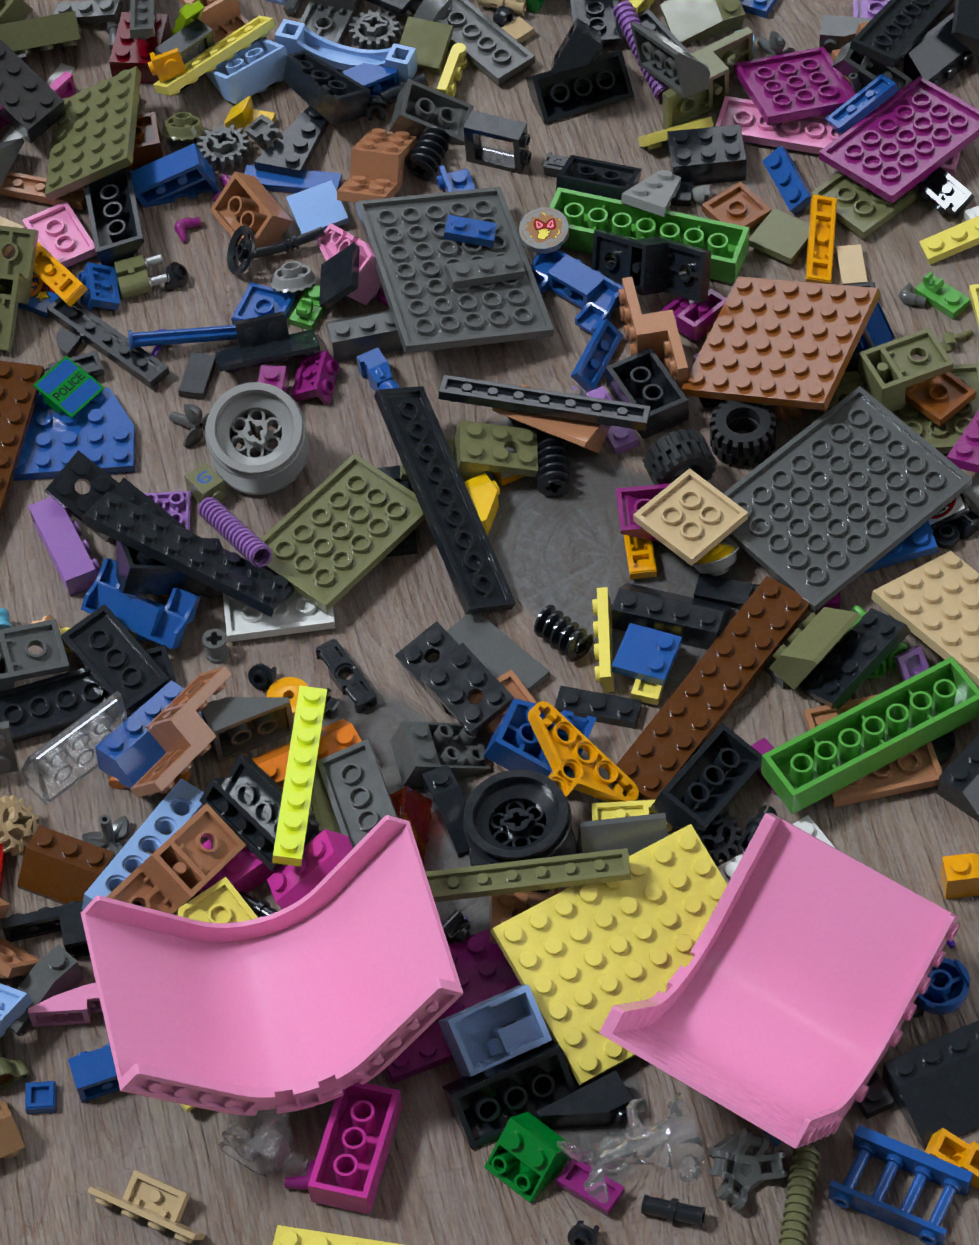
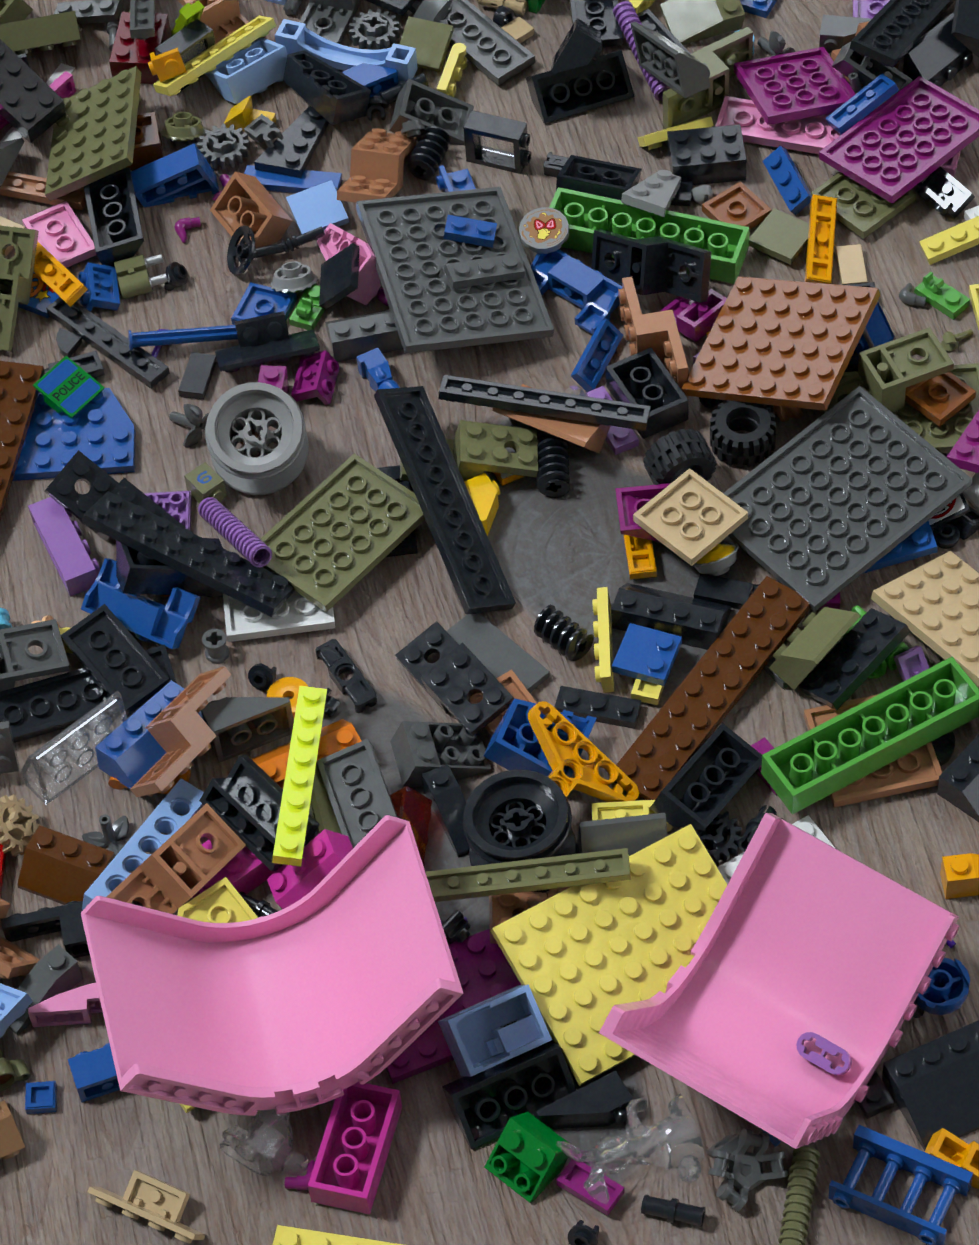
(412, 128): none -> dark grey plate
(828, 1047): none -> medium lavender beam

